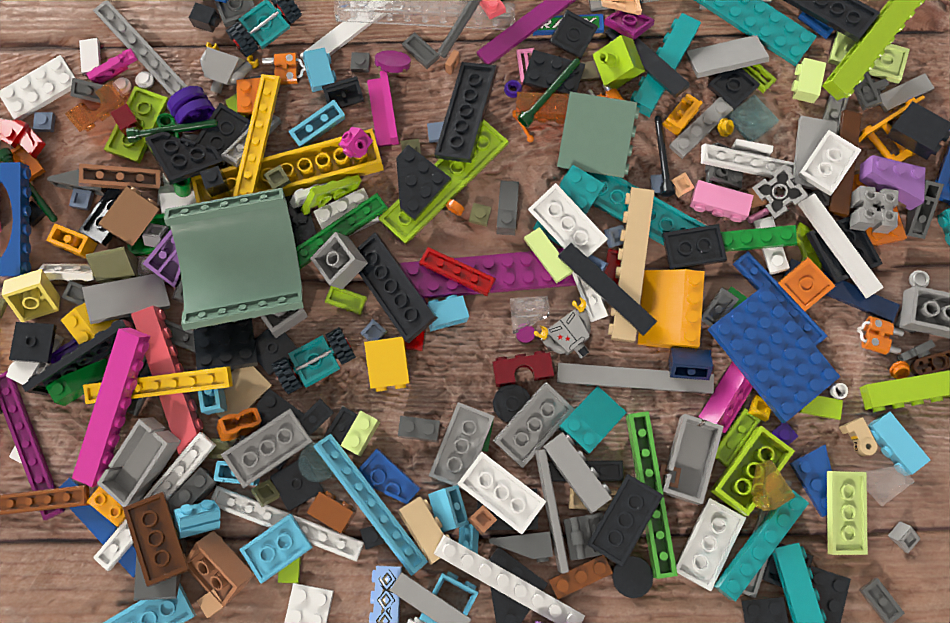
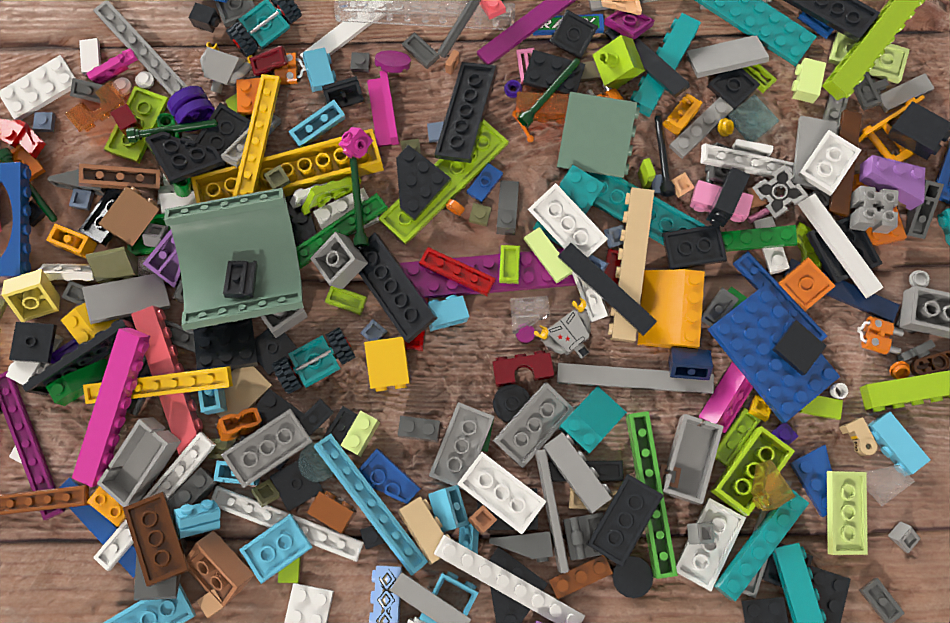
(214, 181): black brick -> none
(240, 279): none -> black plate
(268, 61): none -> dark red tile
(360, 239): none -> dark green piece
(485, 183): none -> blue plate
(509, 264): none -> lime tile
(646, 173): none -> lime tile
(700, 533): none -> light grey slope
(727, 197): none -> black brick
(799, 347): none -> black tile

